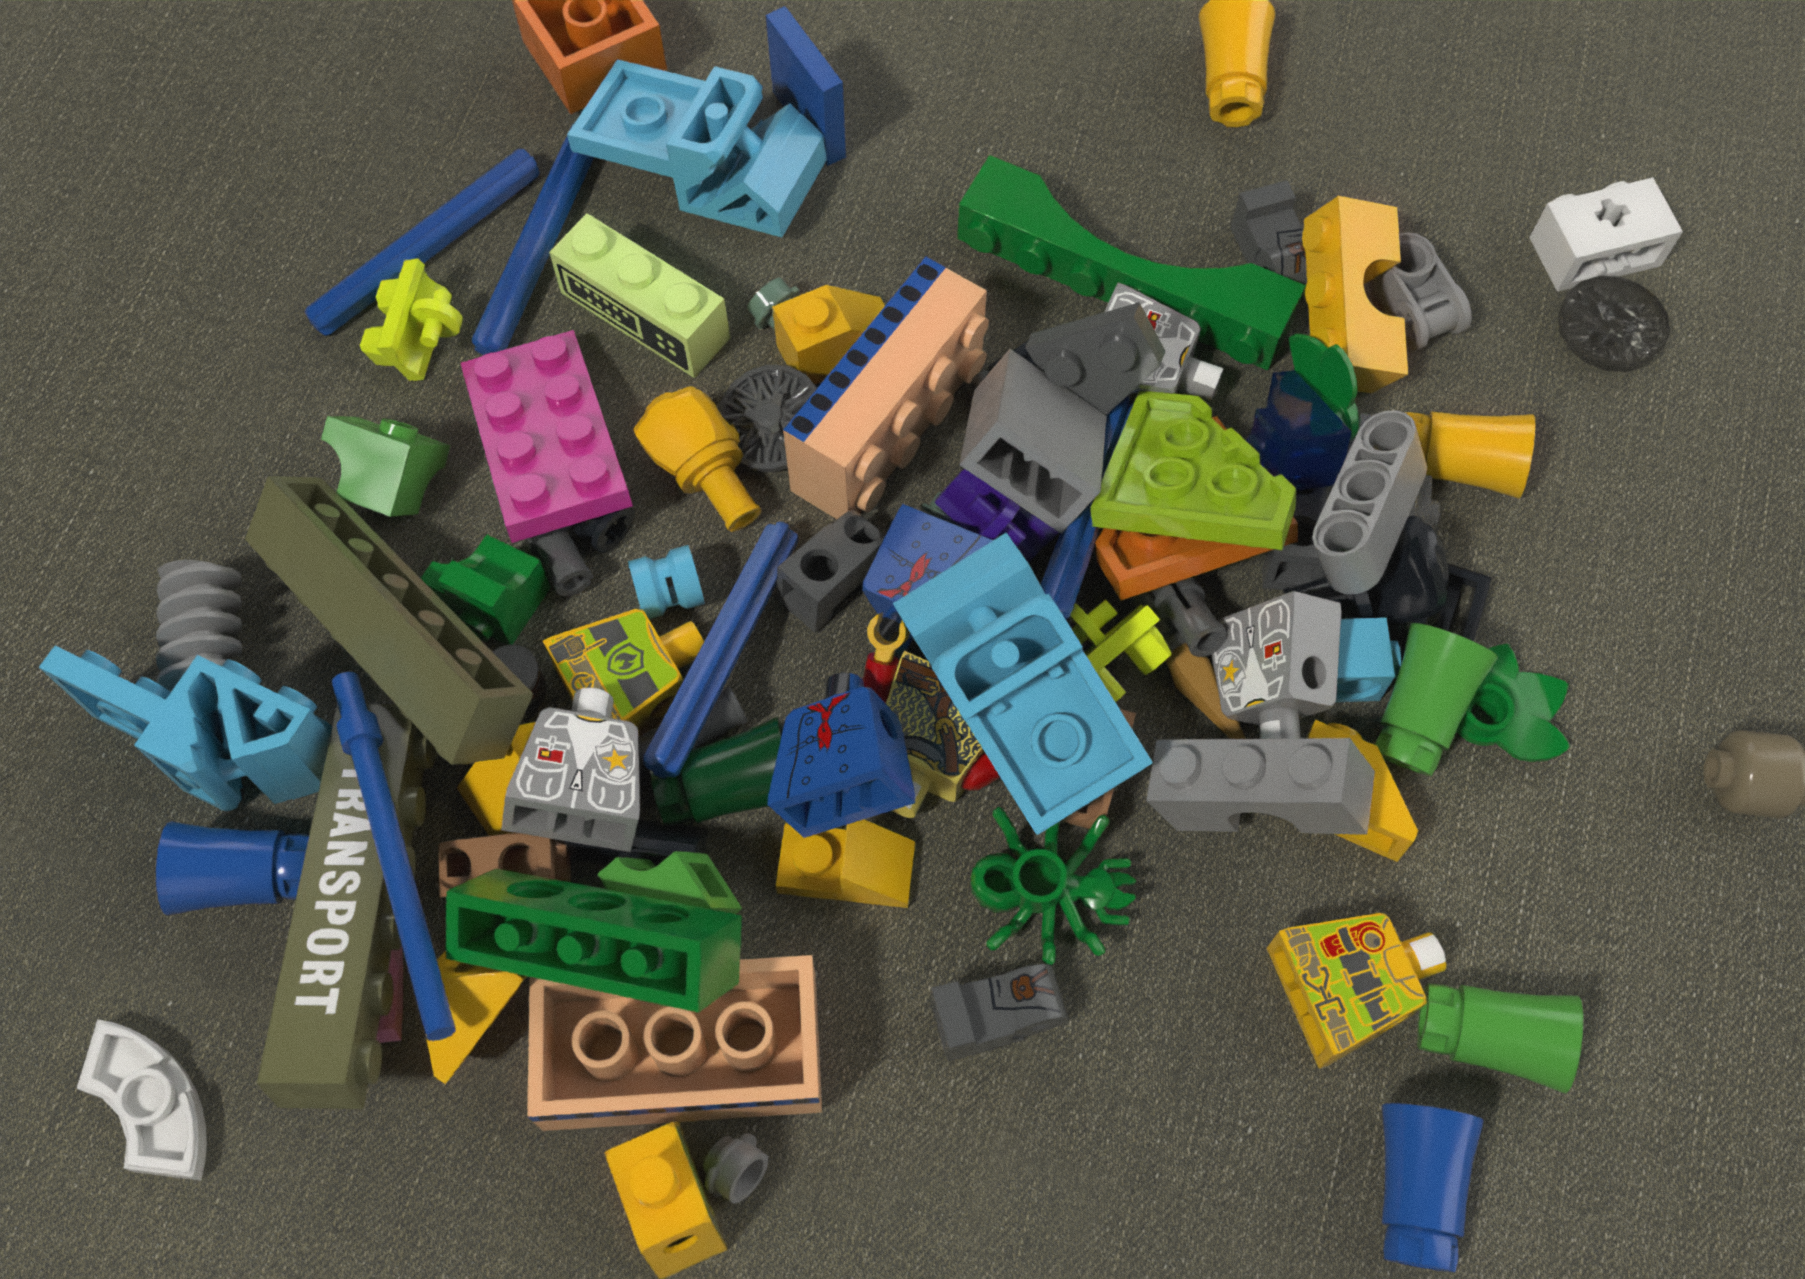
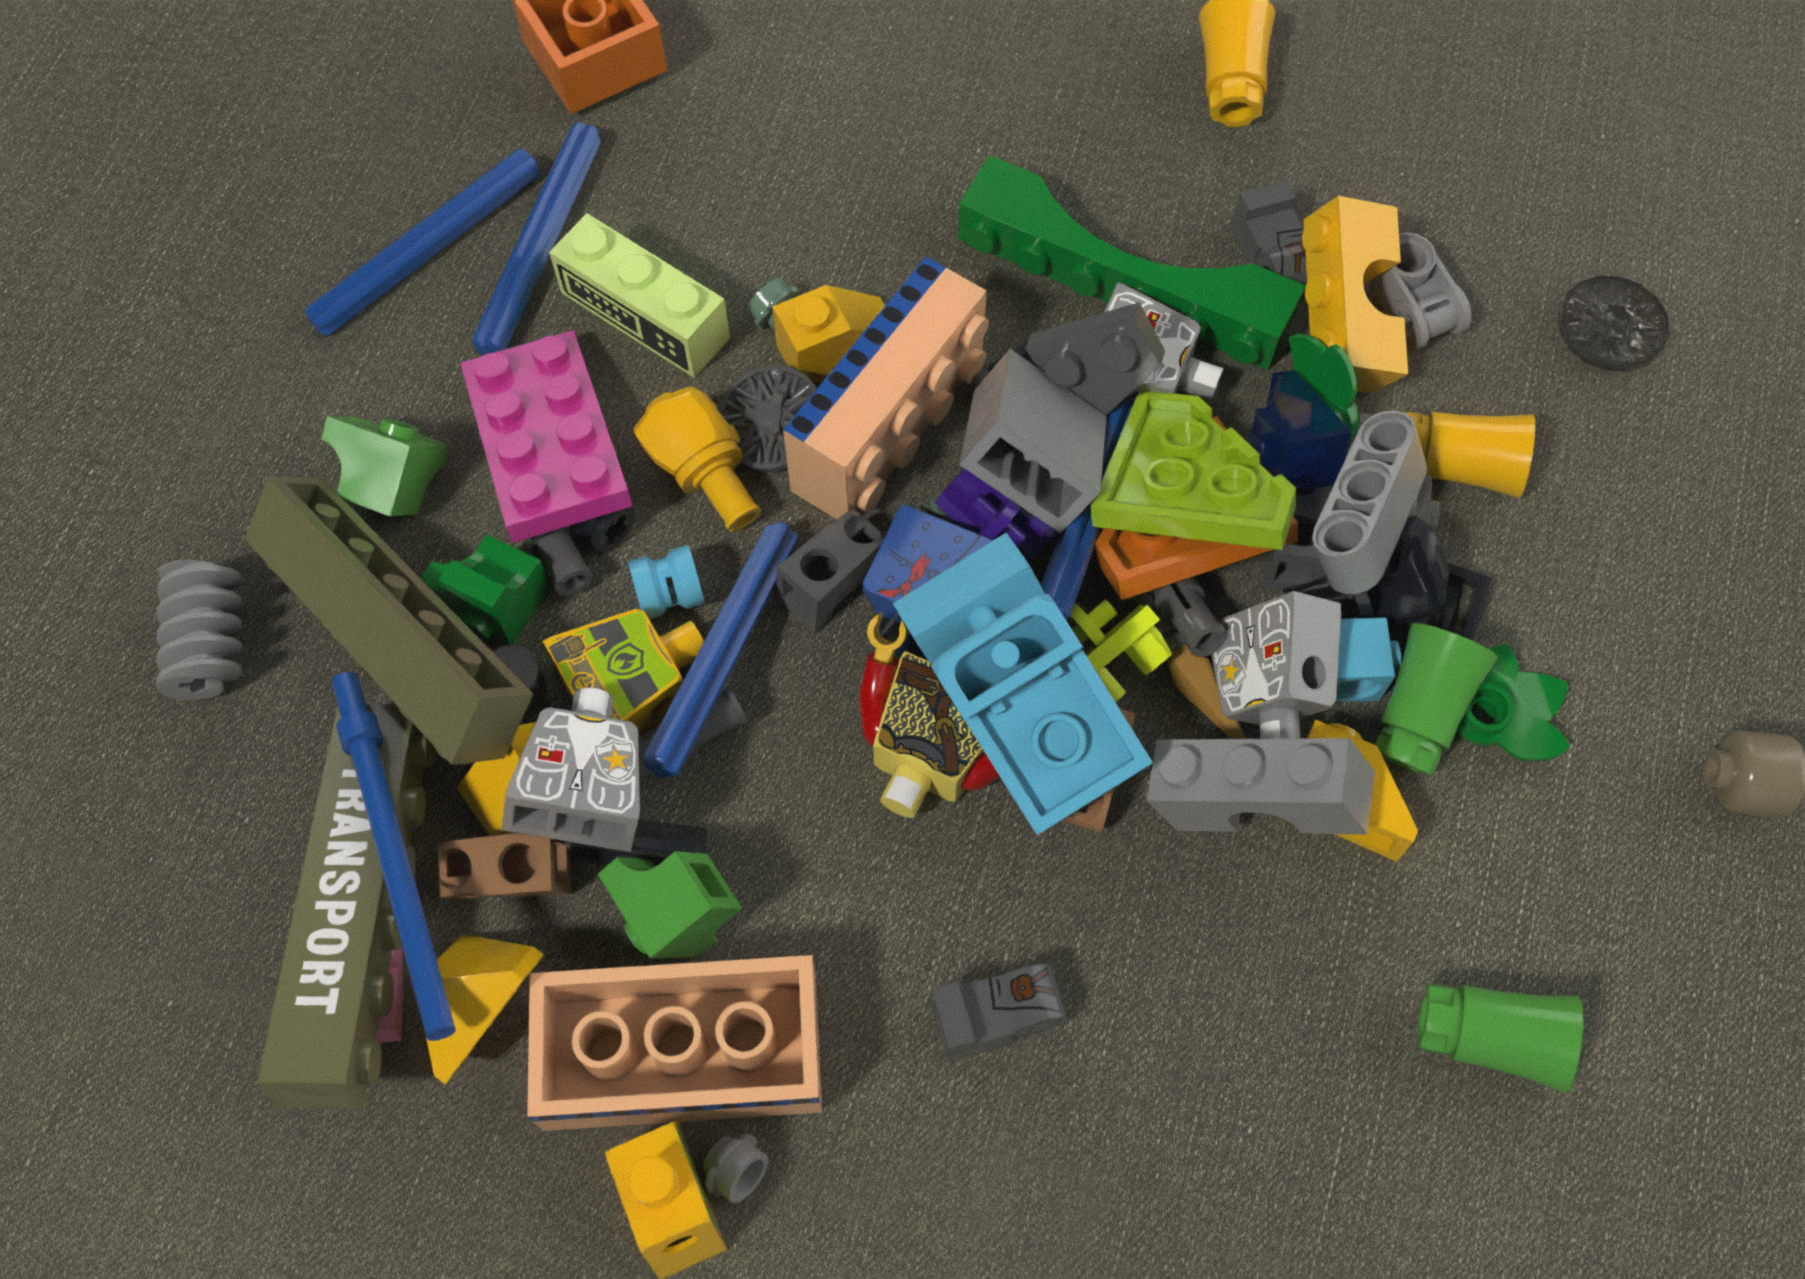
(153, 1101): white tile -> none
(208, 727): medium azure piece -> none
(226, 867): blue plant -> none
(415, 319): neon yellow hips -> none
(594, 938): green brick -> none
(703, 142): medium azure piece -> none
(721, 777): dark green plant -> none
(806, 80): blue tile -> none
(840, 760): blue torso -> none
(847, 865): yellow slope -> none
(1042, 881): green animal -> none
(1352, 979): torso -> none
(1426, 1183): blue plant -> none
(1605, 233): white brick -> none

